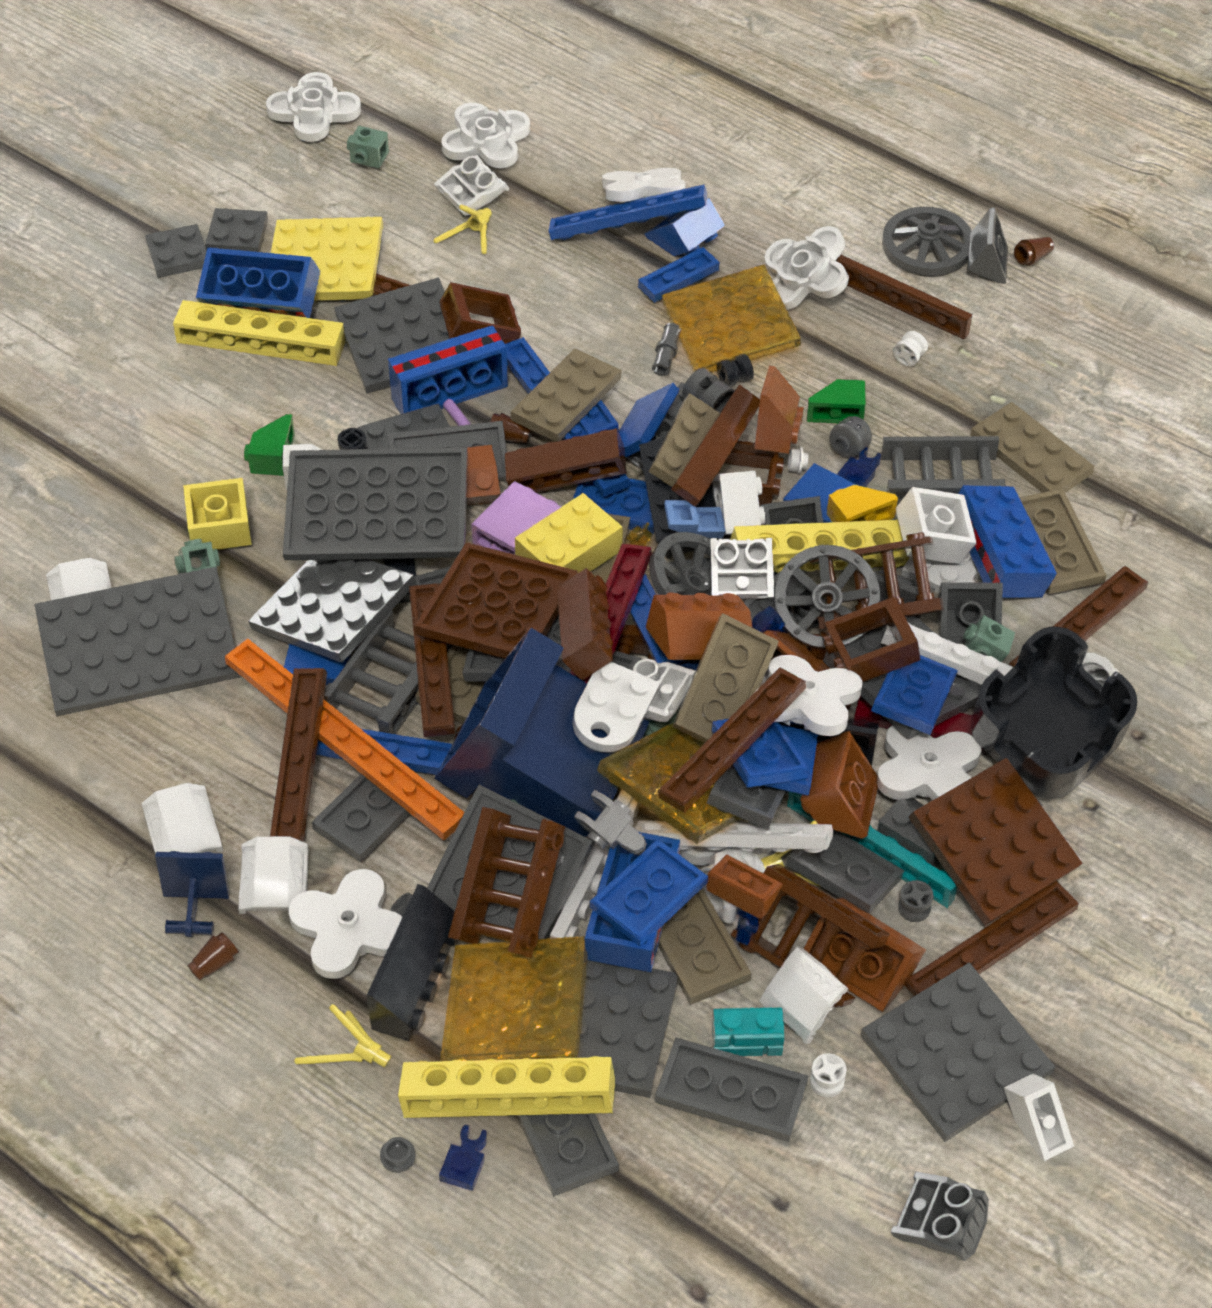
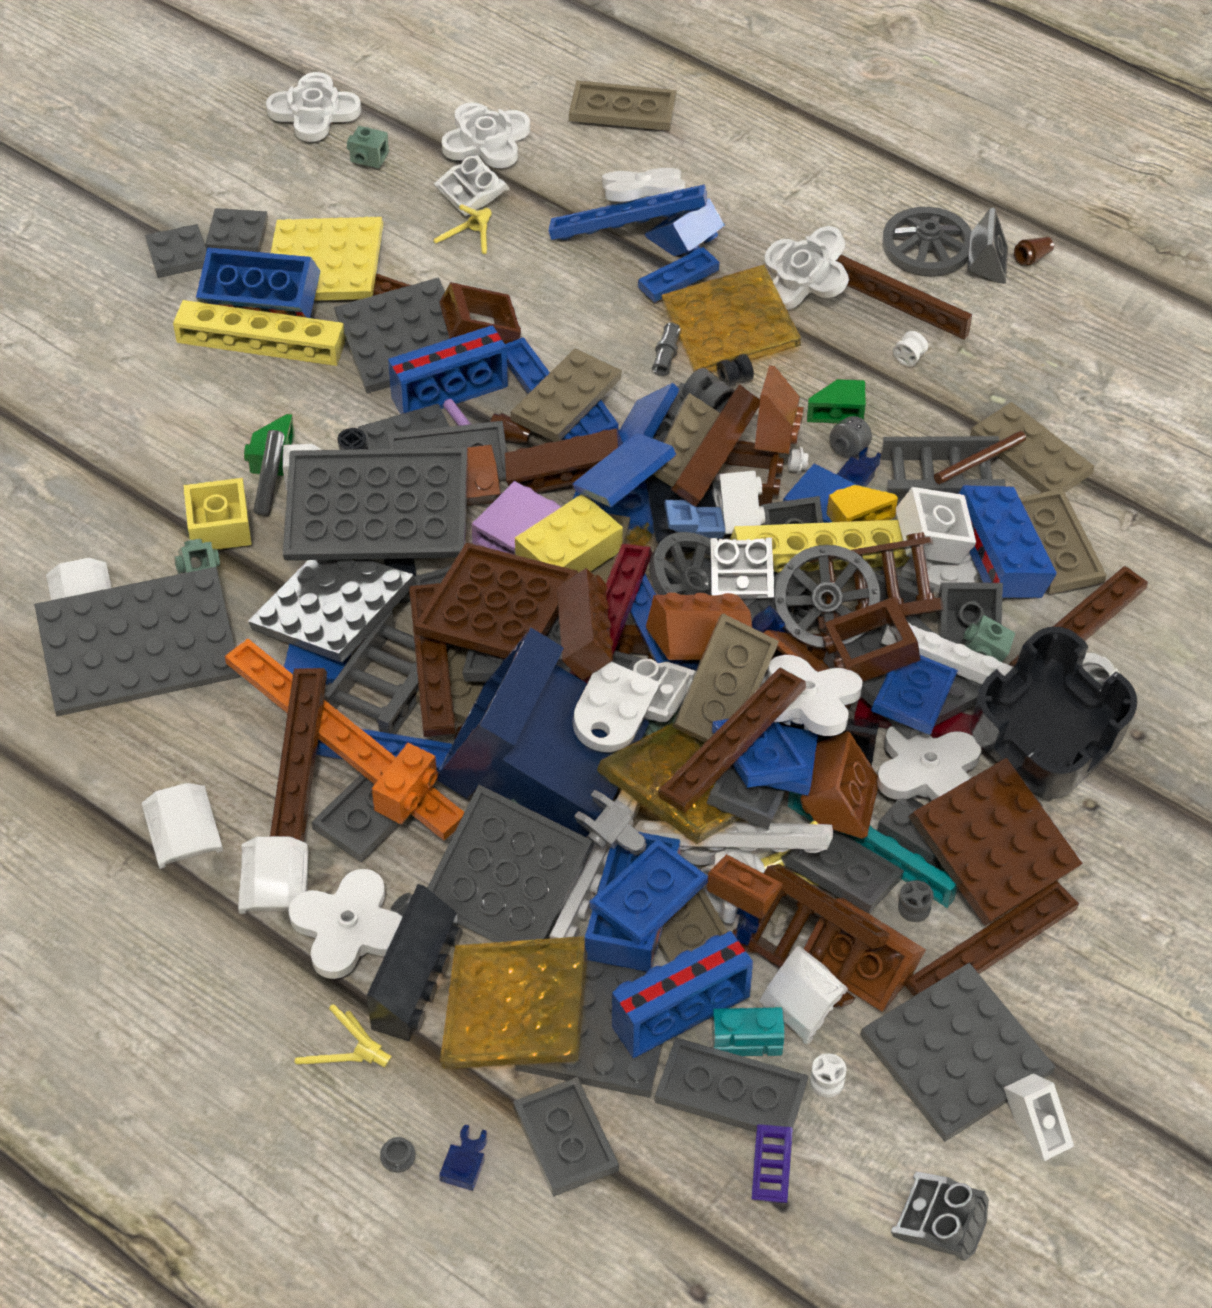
(193, 878): dark blue plate -> none
(213, 956): reddish brown cone -> none
(268, 472): none -> dark grey axle
(404, 783): none -> orange brick
(480, 876): reddish brown fence -> none
(507, 1087): light yellow brick -> none
(622, 105): none -> dark tan plate
(624, 469): none -> blue tile
(681, 993): none -> blue brick
(776, 1132): none -> dark purple slope
(979, 457): none -> reddish brown bar

